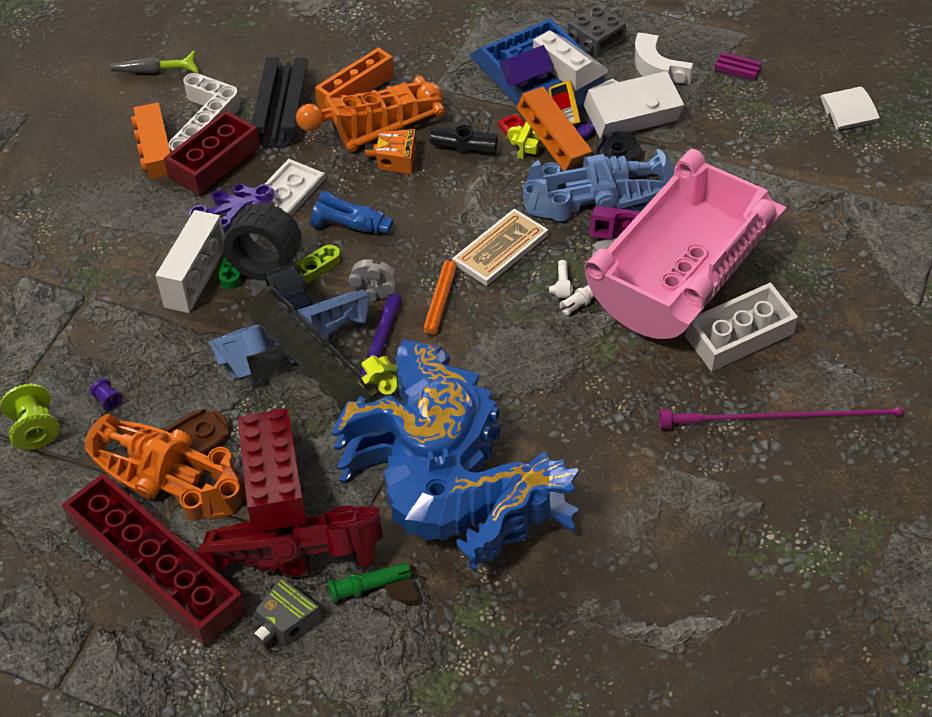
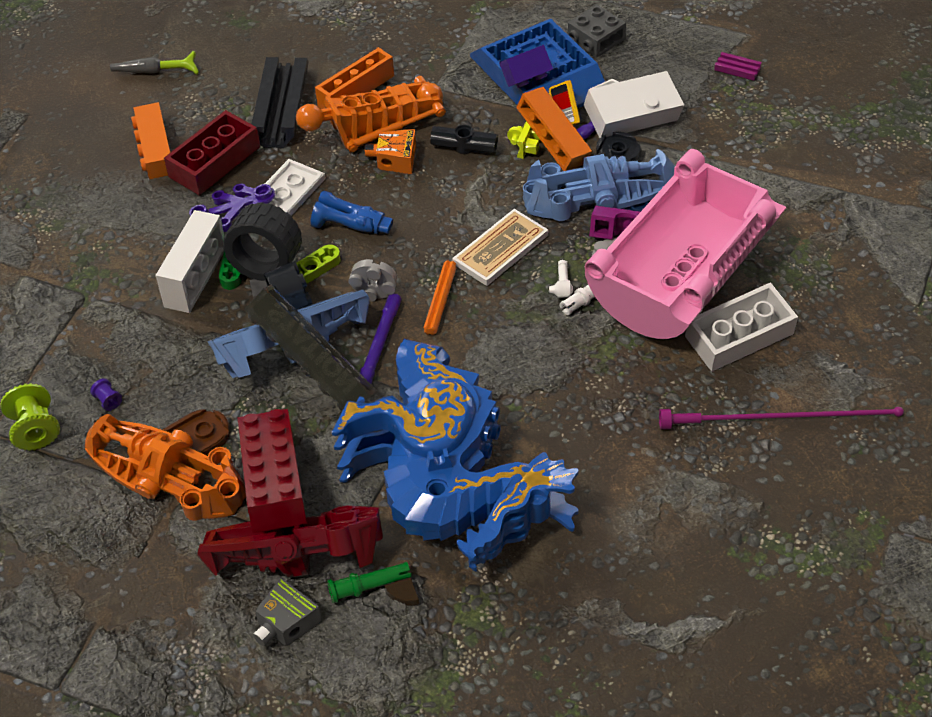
(154, 559): dark red brick -> none
(214, 97): white beam -> none
(382, 373): neon yellow hips -> none
(508, 122): red tile -> none
(569, 60): white slope -> none
(650, 62): white arch -> none
(850, 108): white slope -> none

